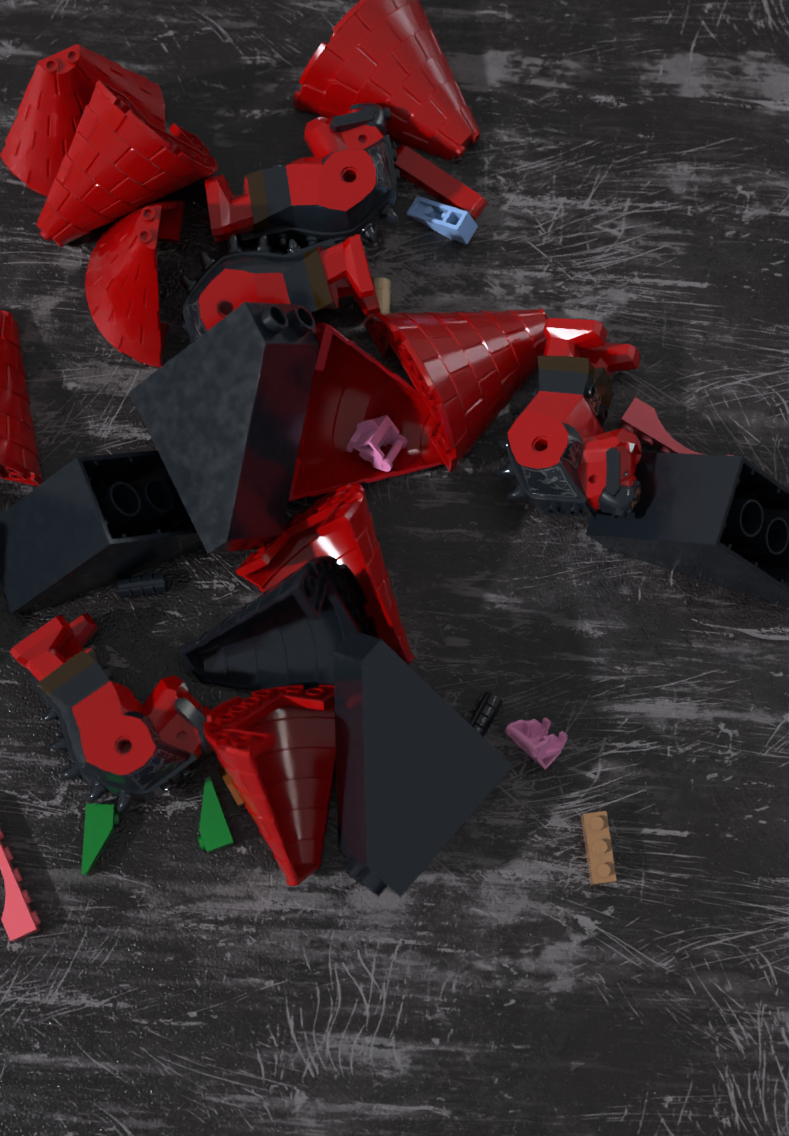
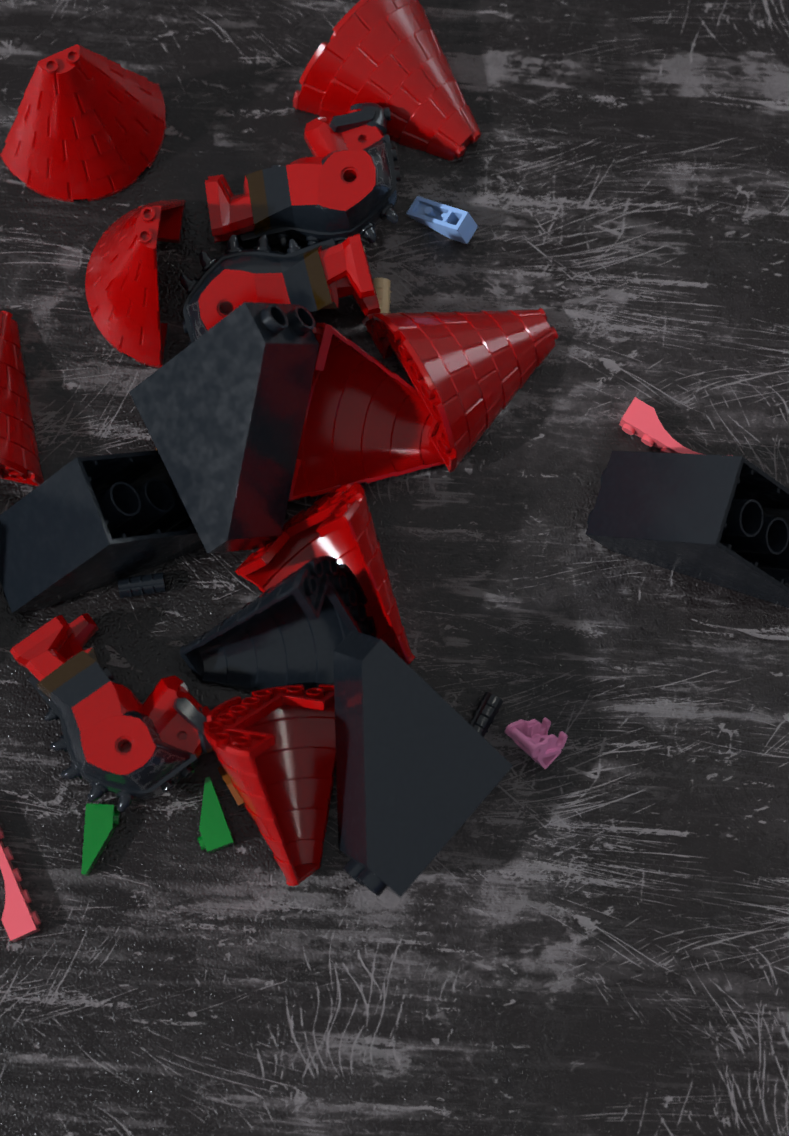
(118, 167): red cone -> none
(371, 436): bright pink piece -> none
(438, 182): red beam -> none
(559, 439): piece -> none
(598, 848): medium nougat brick -> none

